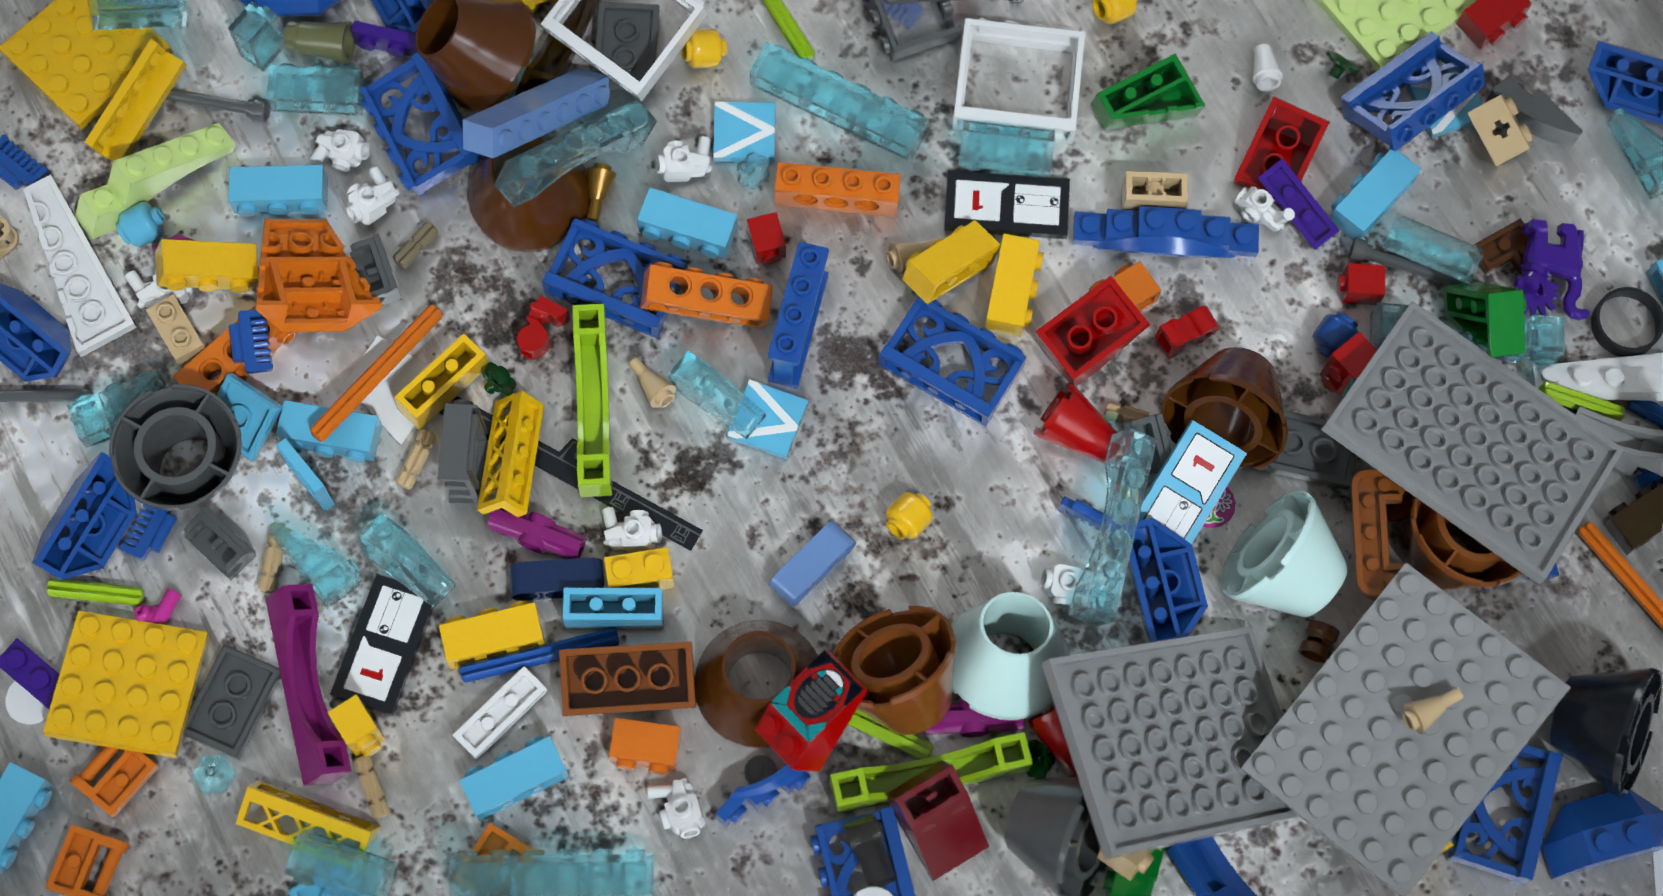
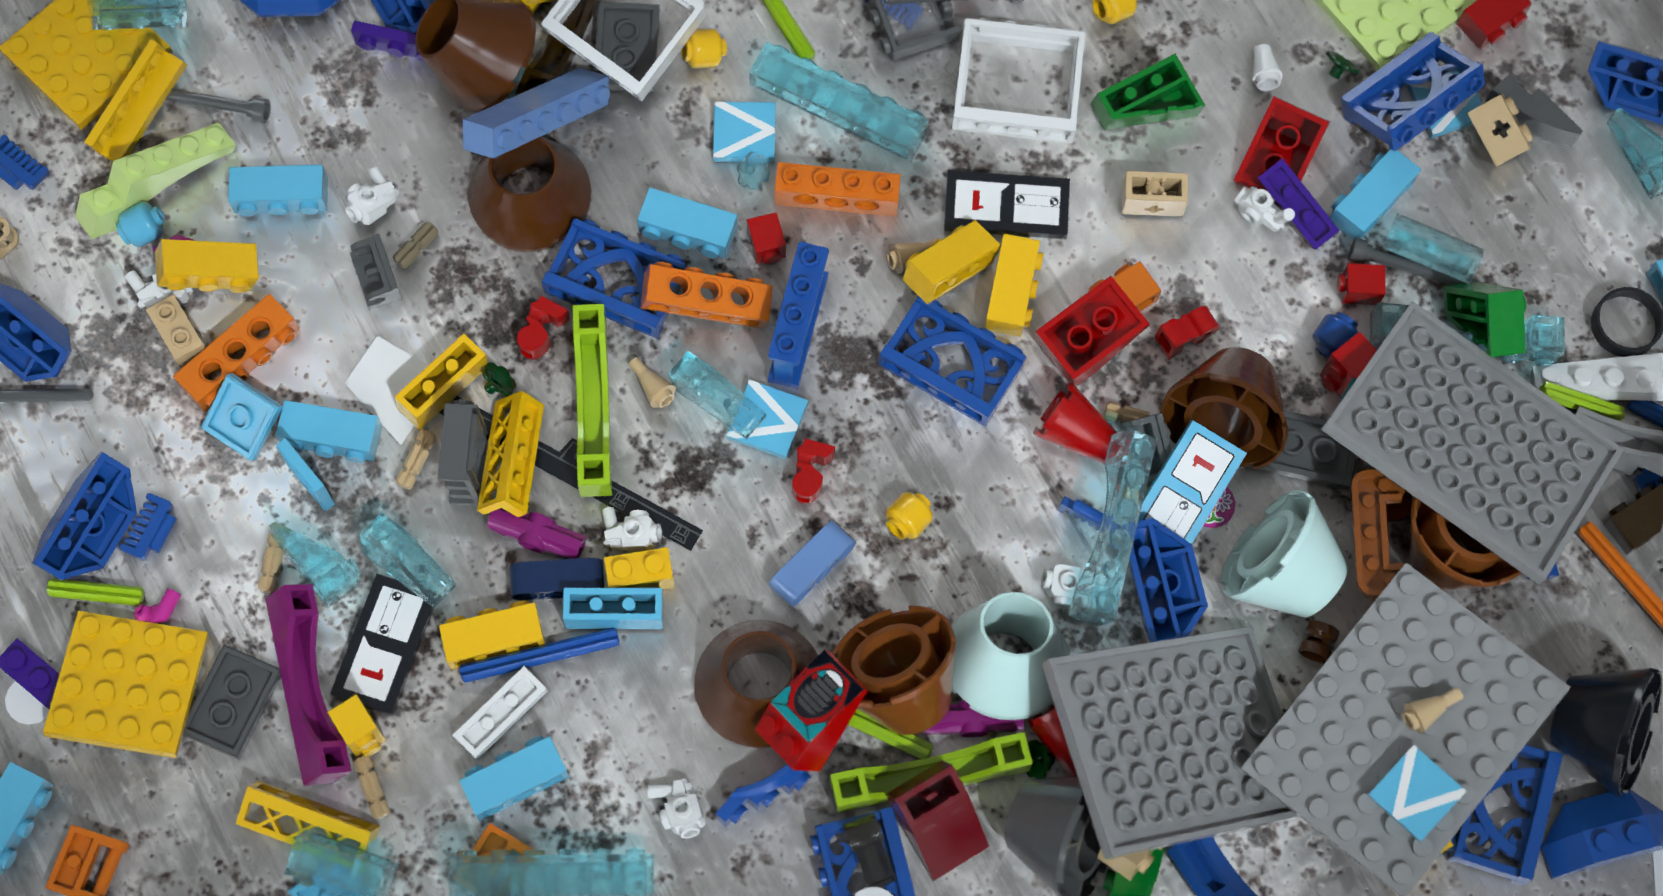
(83, 287): white wing -> none
(98, 413): clear light blue slope -> none
(119, 783): orange plate -> none
(158, 423): dark grey cone -> none
(218, 543): dark grey hinge -> none
(219, 780): clear light blue plant -> none
(243, 342): blue piece -> none
(257, 35): clear light blue brick -> none
(309, 279): orange wedge -> none
(315, 89): clear light blue brick -> none
(321, 40): olive plant -> none
(342, 147): white piece -> none
(375, 373): orange axle -> none
(394, 135): blue fence -> none
(539, 167): clear light blue arch -> none
(599, 183): pearl gold cone -> none
(627, 678): dark orange brick -> none
(645, 745): orange brick -> none
(680, 164): white piece -> none
(759, 768): dark grey piece -> none
(808, 481): none -> red leg
(1006, 148): clear light blue brick -> none
(1166, 233): blue piece -> none
(1417, 793): none -> medium azure tile
(1503, 246): reddish brown tile -> none
(1552, 260): dark purple animal -> none

